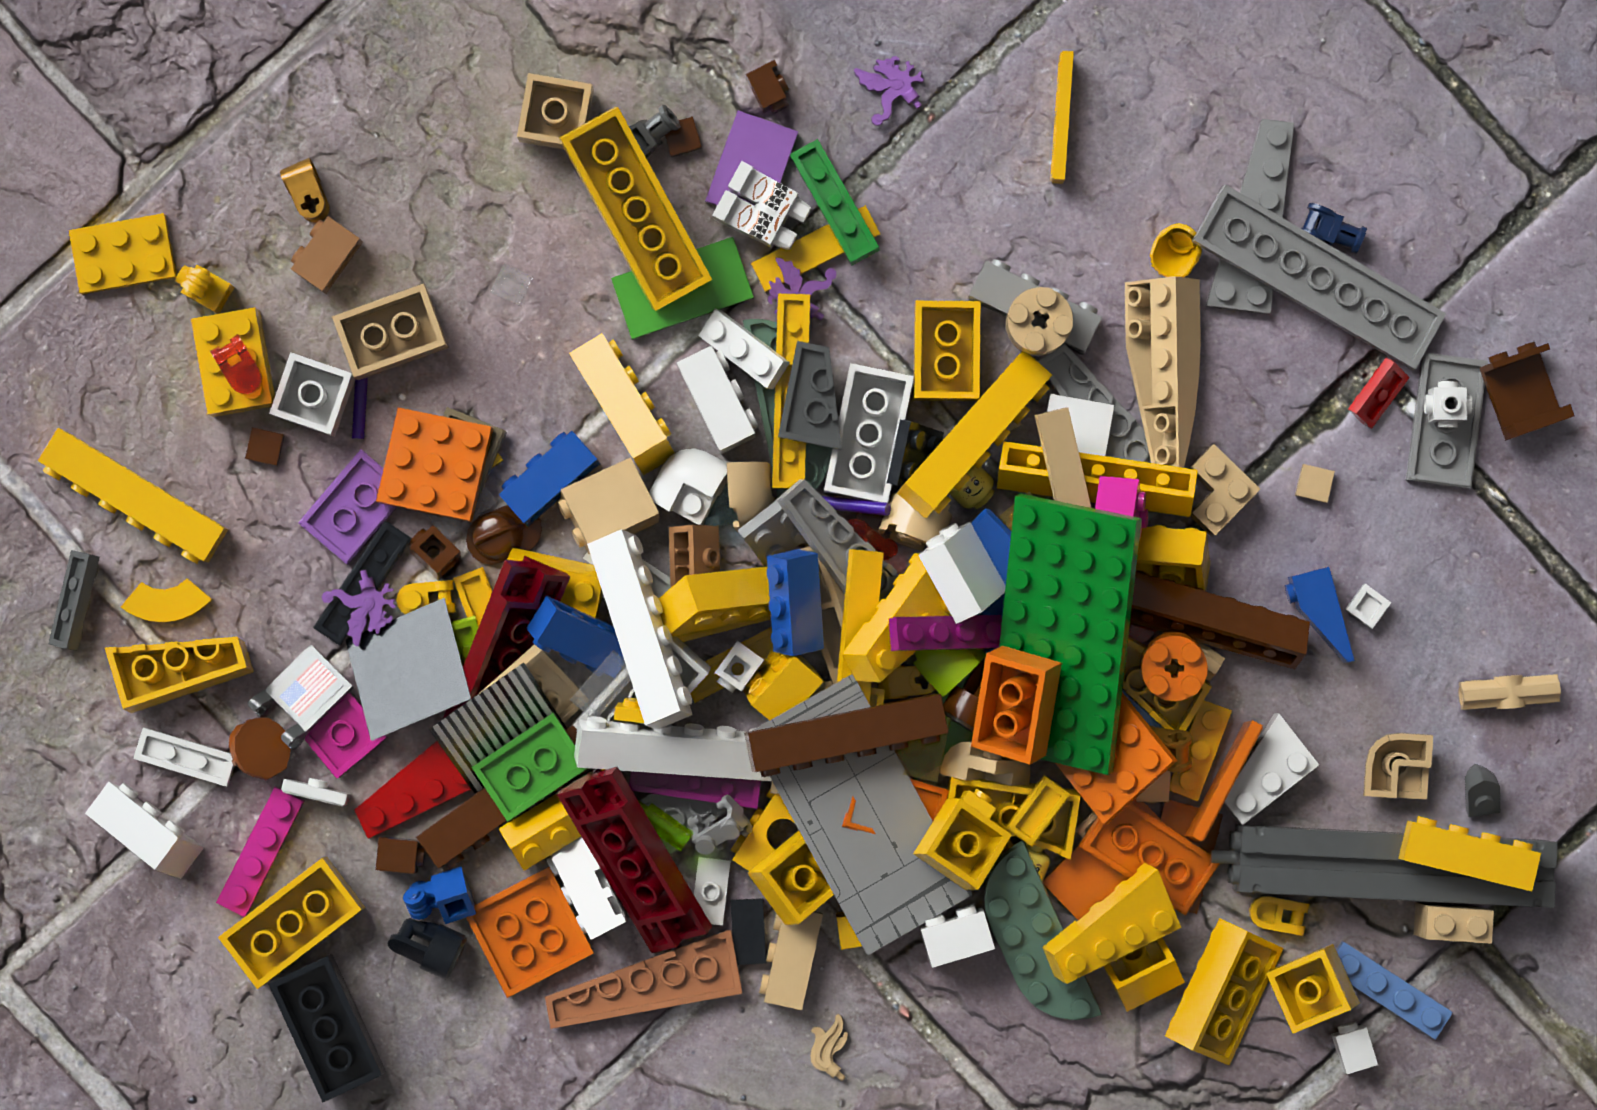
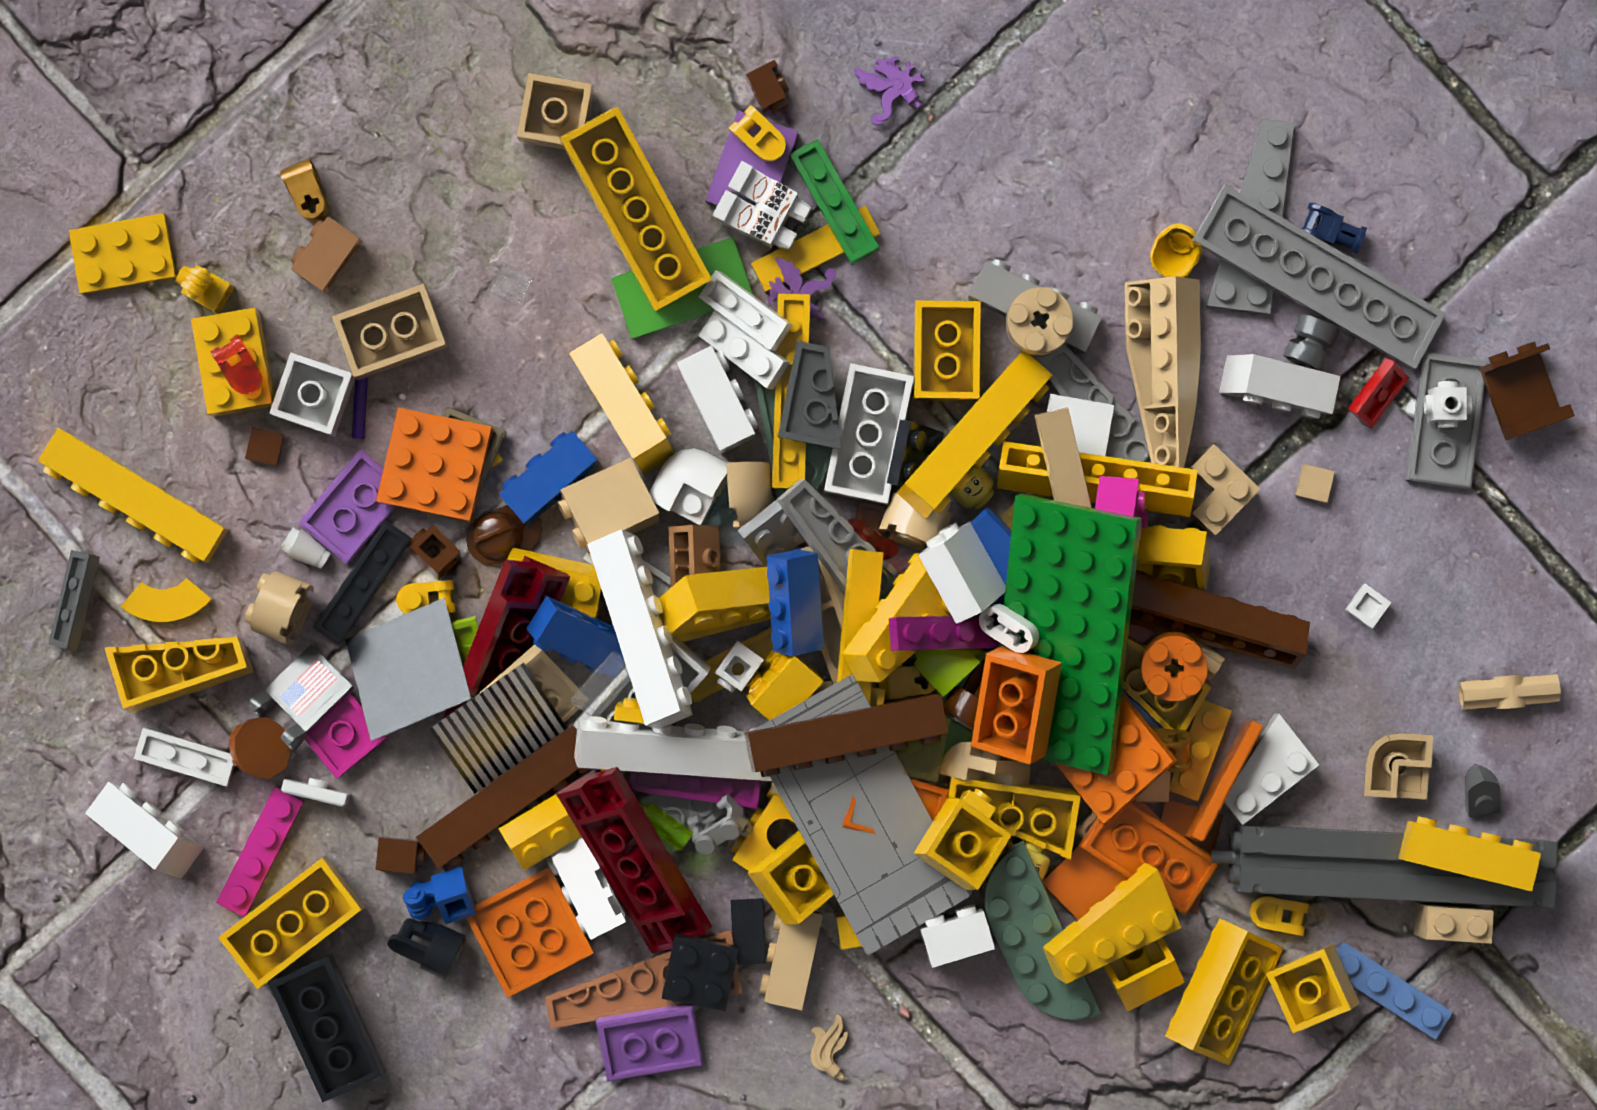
(279, 607): none -> tan brick
(304, 548): none -> white cone
(369, 601): medium lavender piece -> none
(413, 790): red wing -> none
(474, 592): yellow tile -> none
(529, 767): bright green plate -> none
(649, 1042): none -> medium lavender tile
(650, 133): dark grey connector -> none
(684, 139): reddish brown tile -> none
(700, 972): none -> black plate
(712, 887): white plate -> none
(745, 310): none -> white plate
(767, 144): none -> yellow plate
(859, 506): dark purple bar -> none
(1008, 630): none -> white beam
(1038, 810): yellow tile -> none
(1061, 119): yellow tile -> none
(1279, 384): none -> white wedge
(1311, 342): none -> dark grey wheel
(1318, 603): blue slope -> none
(1354, 1048): white brick -> none

